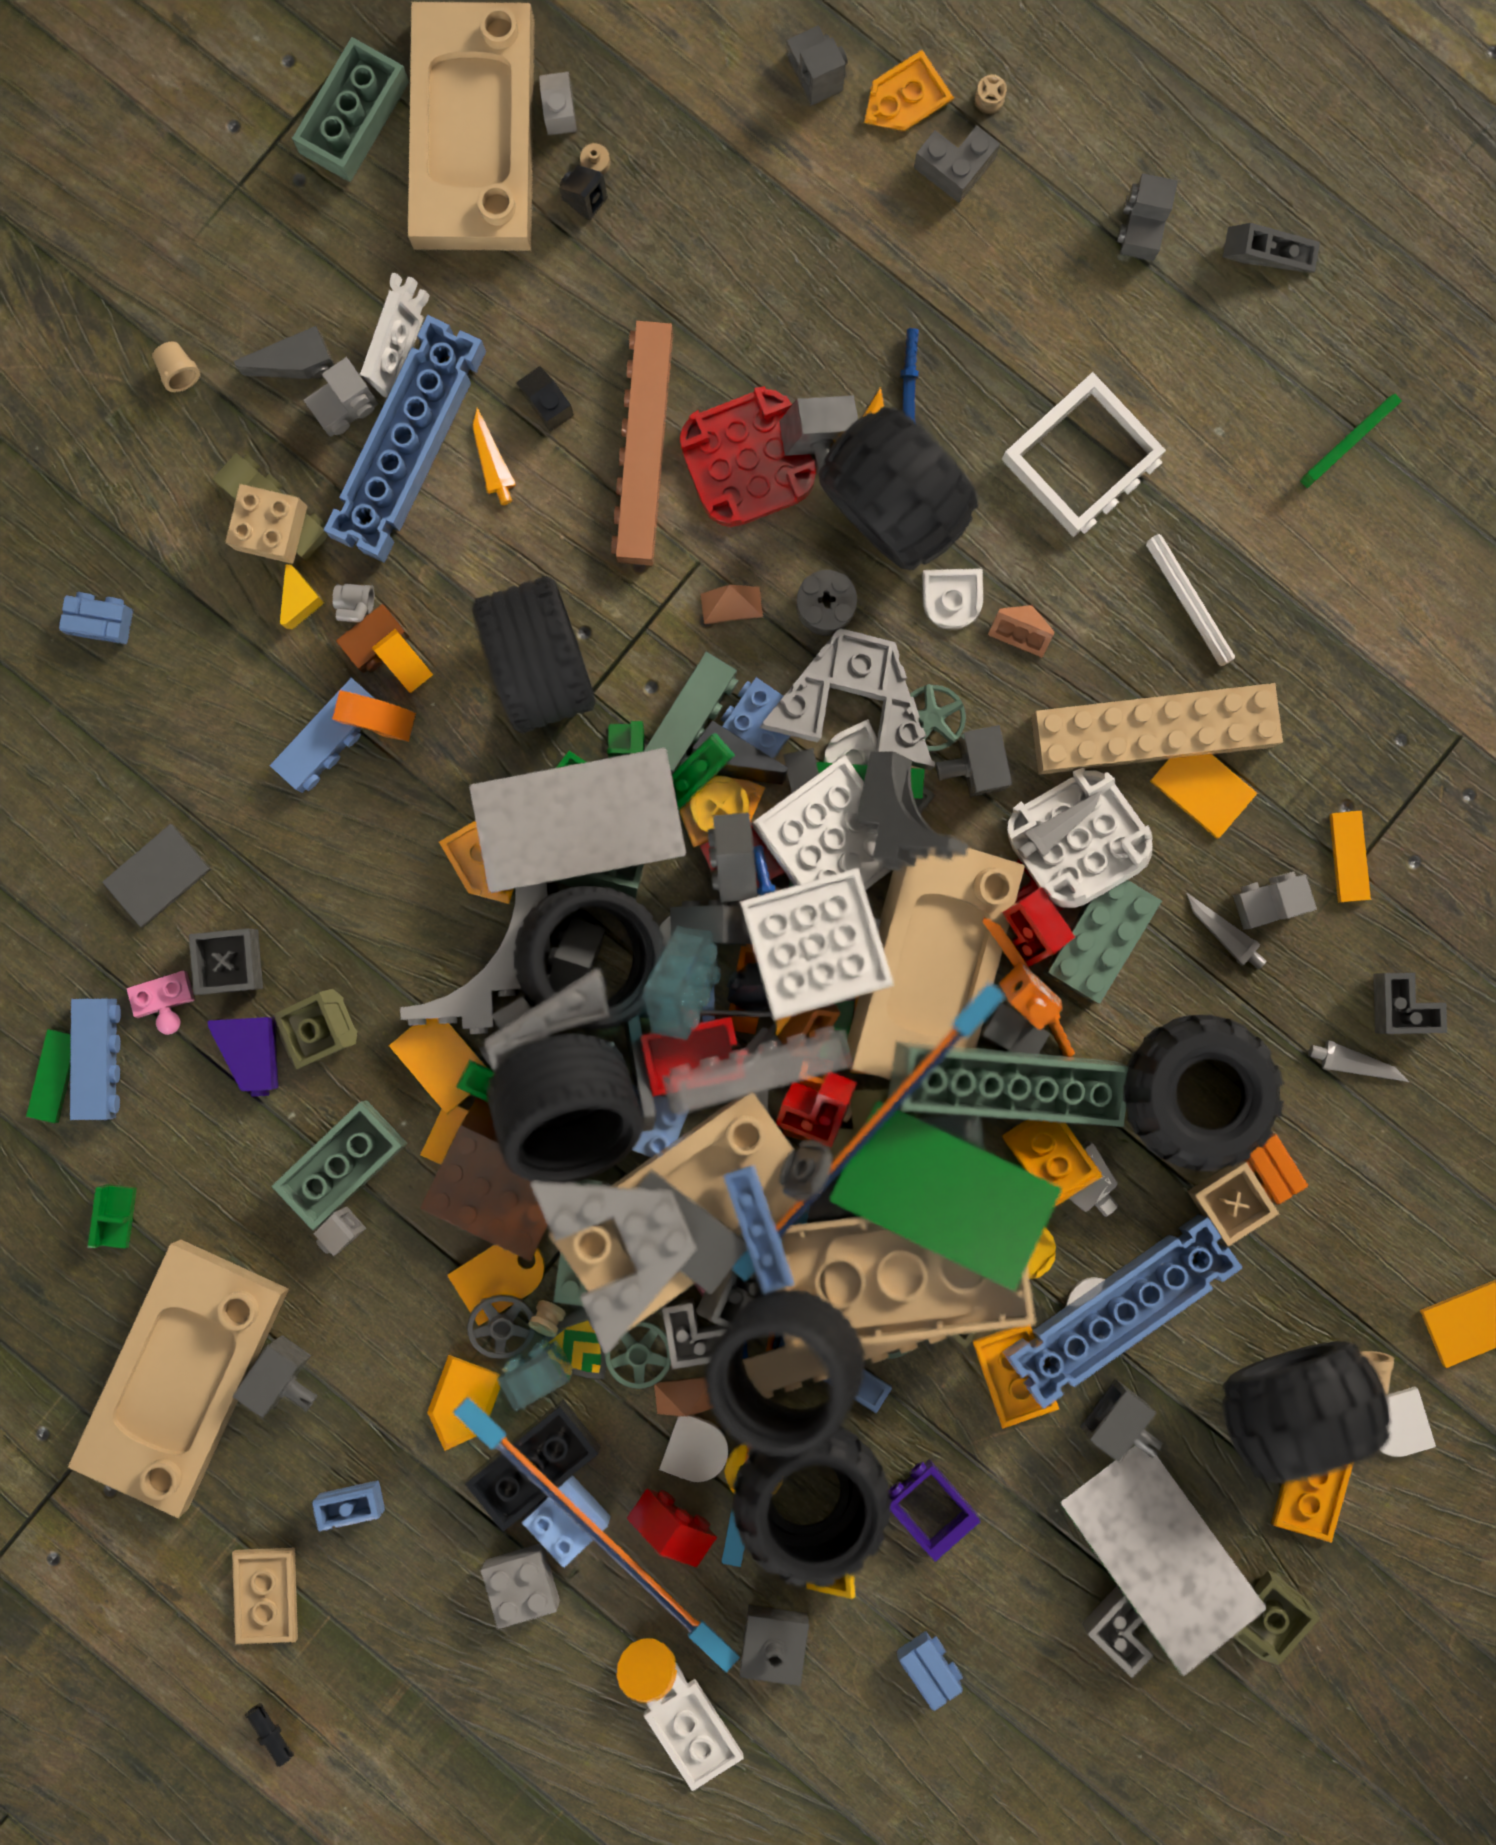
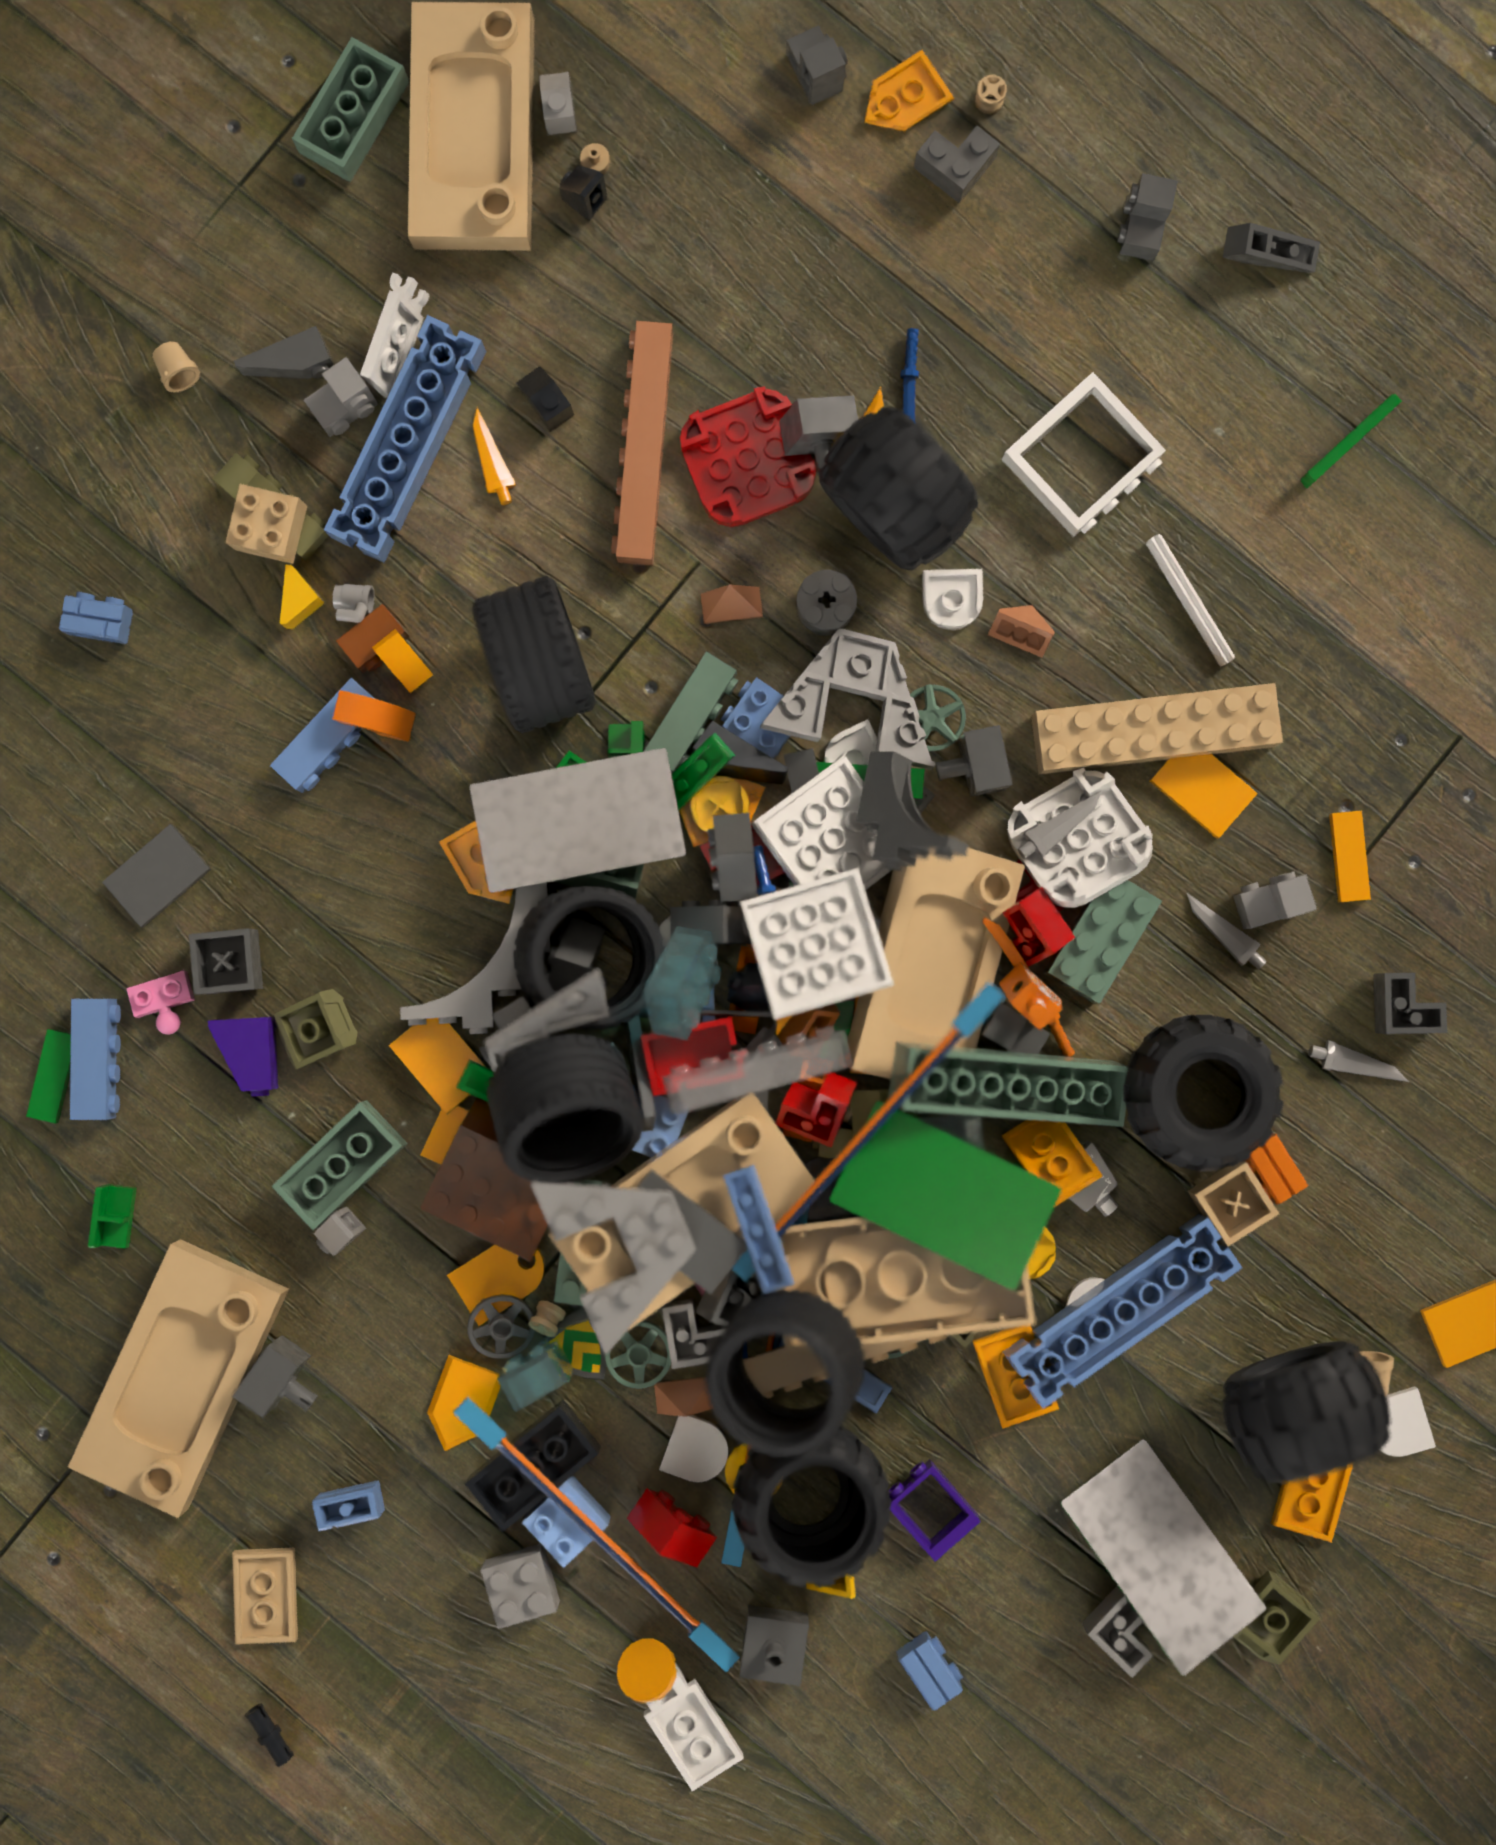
(805, 1170): dark grey tile -> none
(1120, 1422): dark grey brick -> none

